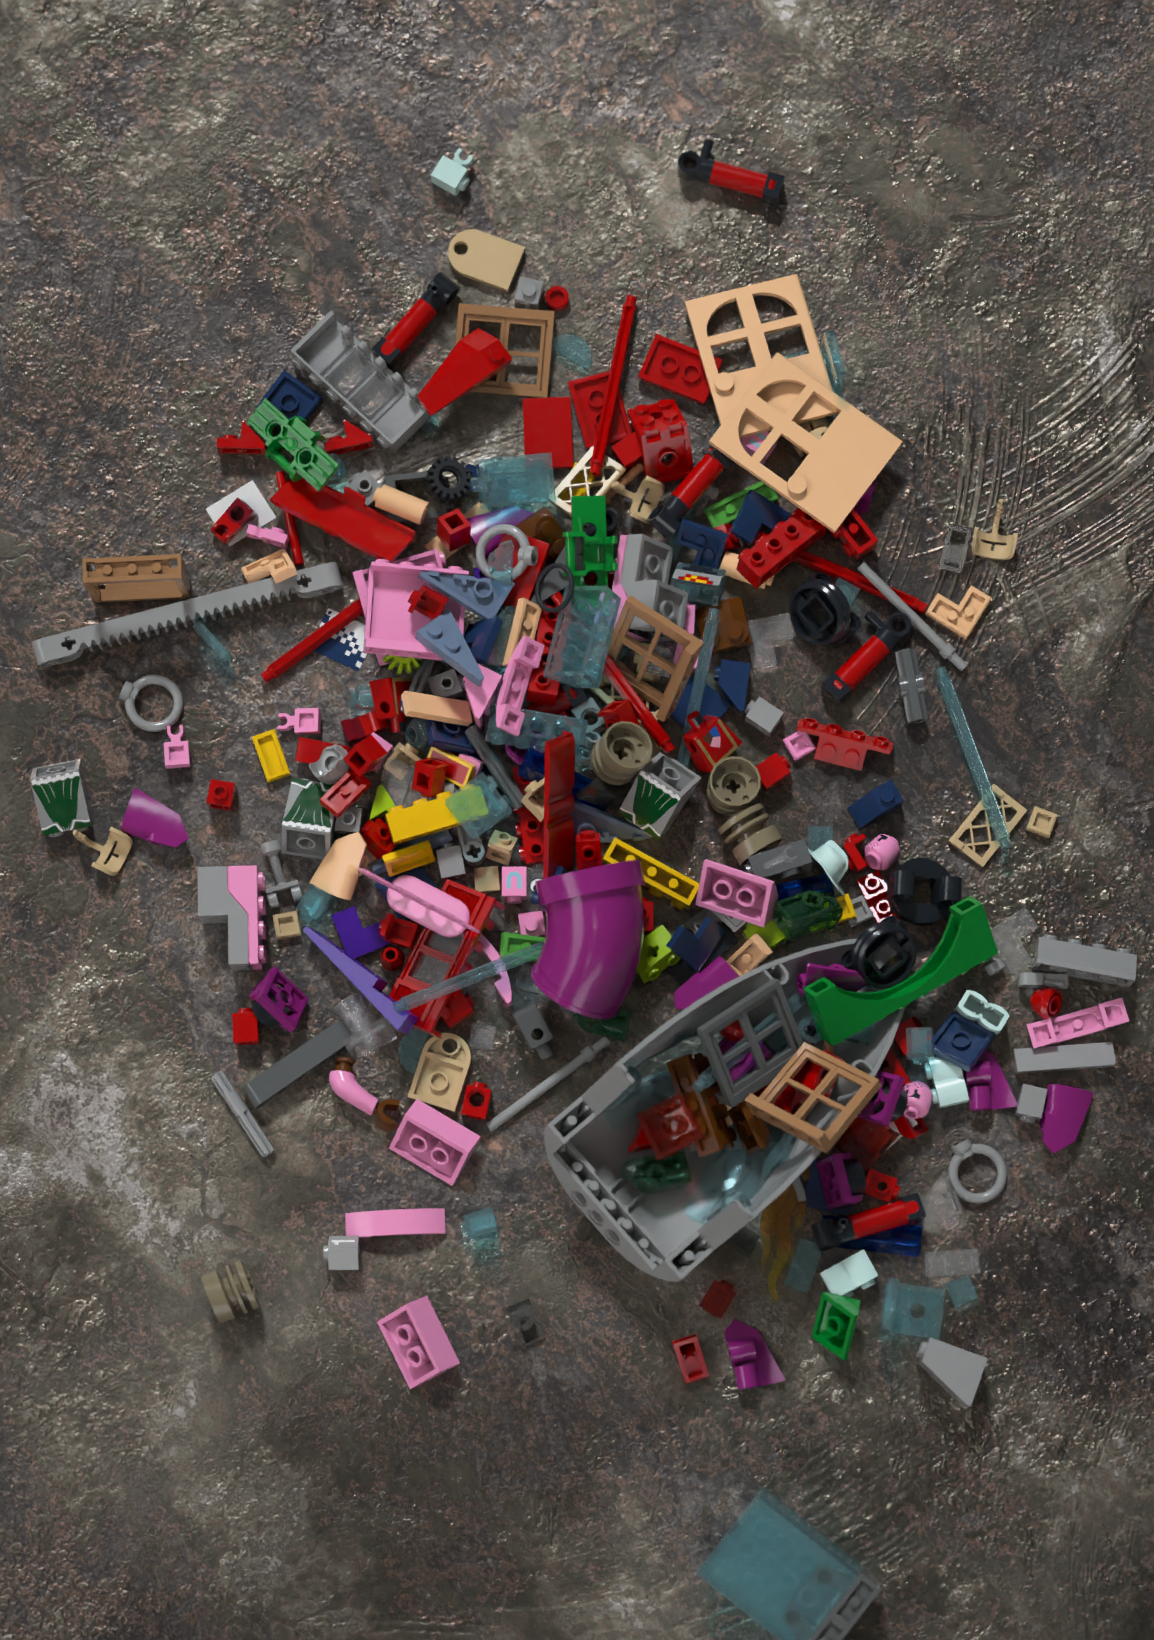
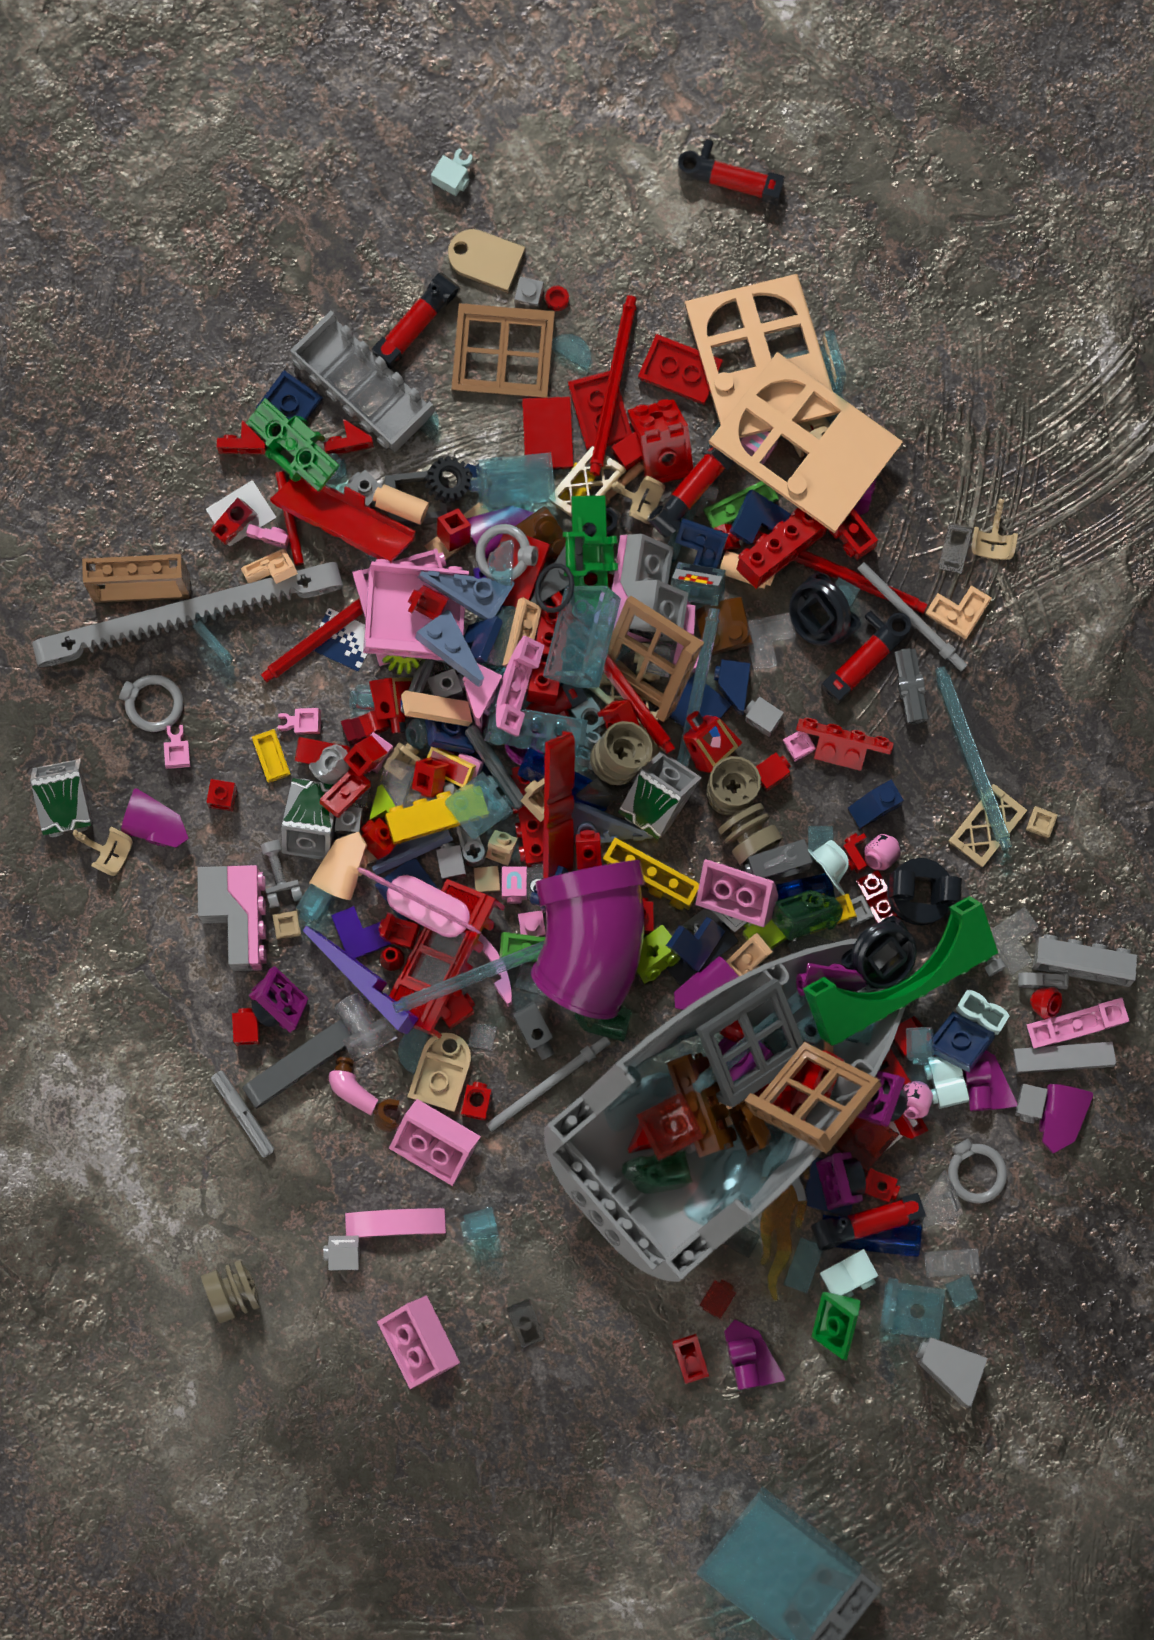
(408, 858): yellow tile -> none
(466, 367): red wedge -> none

